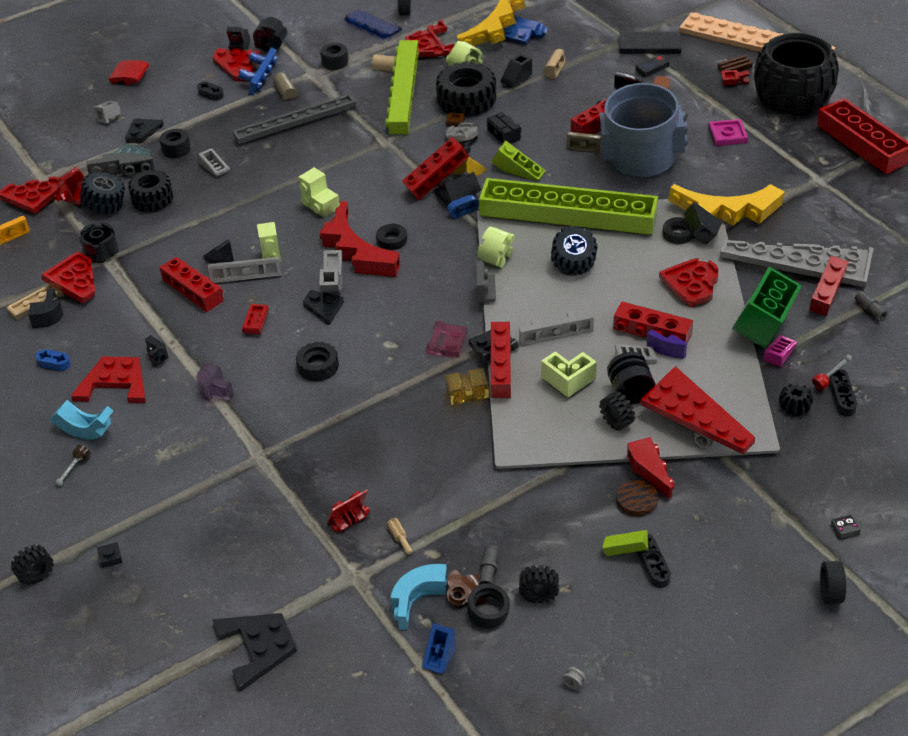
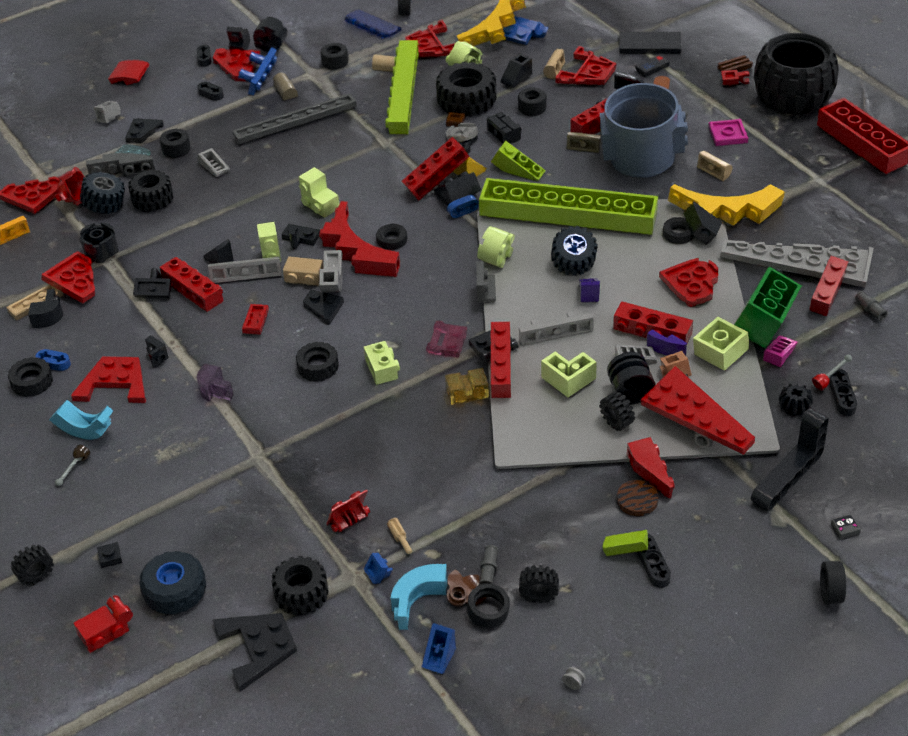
(26, 367): none -> black tyre
(103, 626): none -> red hinge
(152, 287): none -> black plate
(172, 582): none -> black wheel
(204, 55): none -> black beam
(300, 234): none -> black plate
(302, 270): none -> tan brick
(302, 598): none -> black tyre
(377, 568): none -> blue tile
(381, 362): none -> yellowish green brick
(532, 101): none -> black tyre
(589, 290): none -> dark purple slope
(593, 71): none -> red wing
(677, 359): none -> nougat brick
(714, 166): none -> tan brick
(721, 343): none -> yellowish green brick
(727, 32): light nougat plate -> none
(796, 463): none -> black beam

